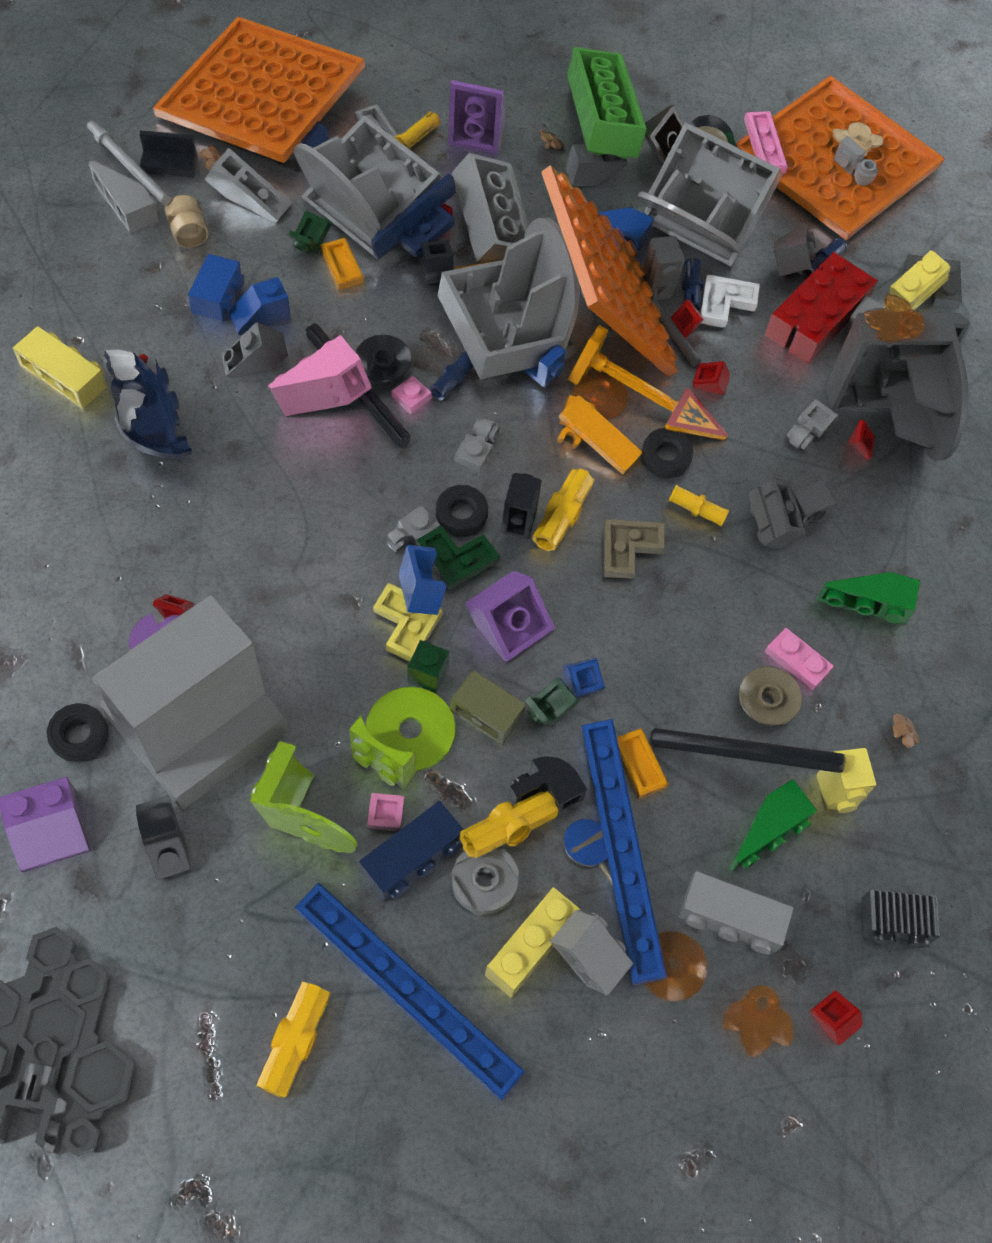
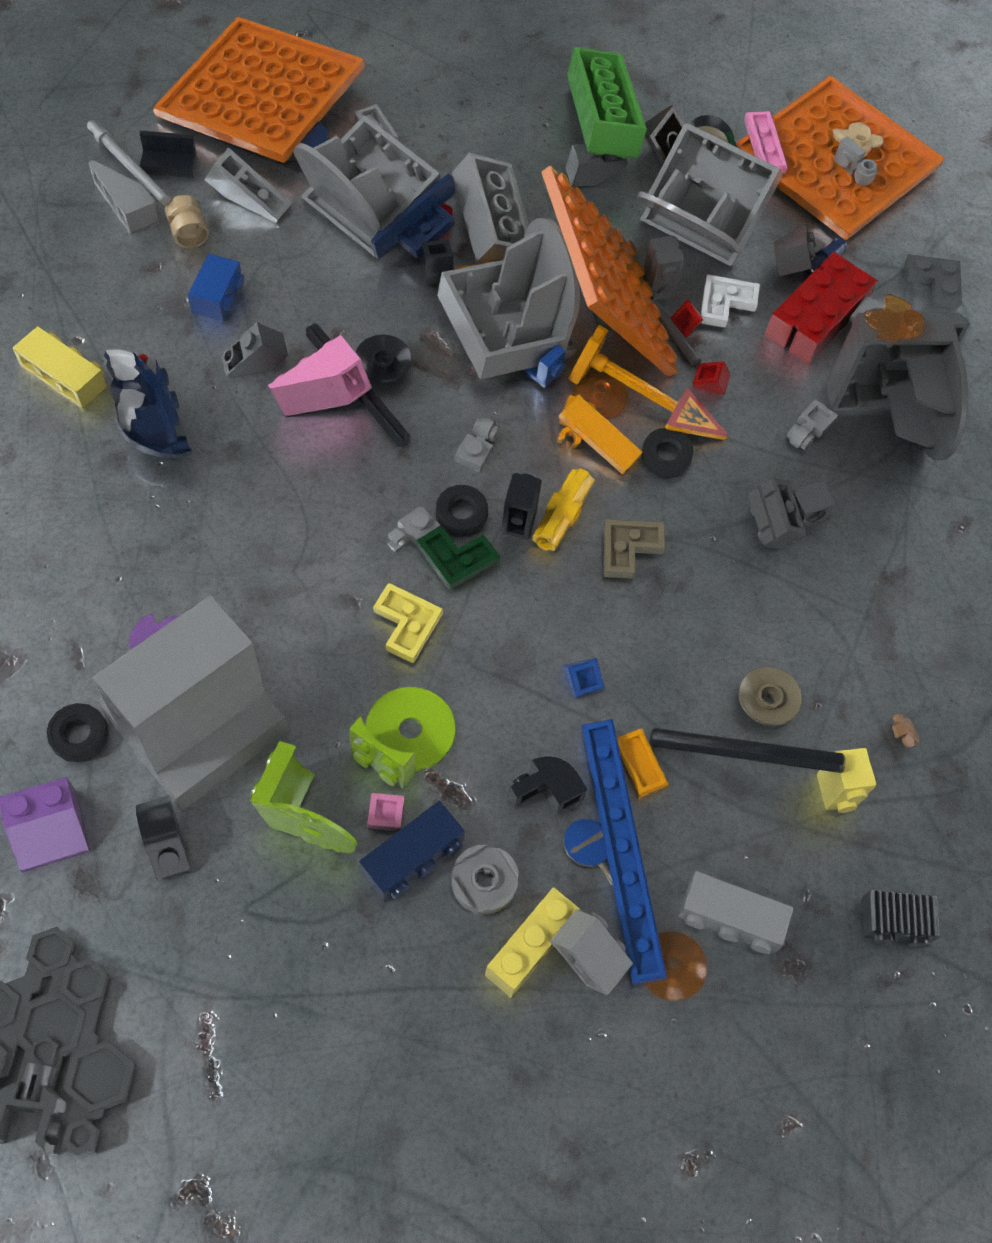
(171, 605): red slope -> none
(210, 155): medium nougat plant -> none
(261, 303): blue slope -> none
(293, 1040): yellow piece -> none
(310, 232): dark green bracket -> none
(342, 263): light orange tile -> none
(410, 991): blue tile -> none
(411, 395): bright pink plate -> none
(419, 130): yellow pin -> none
(419, 589): blue panel -> none
(428, 666): dark green brick -> none
(452, 376): dark blue pin -> none
(476, 117): medium lavender slope -> none
(487, 707): olive panel -> none
(508, 824): yellow piece -> none
(510, 614): medium lavender slope -> none
(551, 140): medium nougat plant -> none
(551, 703): dark green bracket -> none
(632, 223): blue slope -> none
(693, 284): dark blue pin -> none
(698, 505): yellow pin -> none
(756, 1025): clear orange plate -> none
(777, 816): green slope -> none
(799, 658): bright pink plate -> none
(837, 1017): red slope -> none
(862, 440): red slope -> none
(879, 595): green slope -> none
(921, 280): light yellow brick -> none

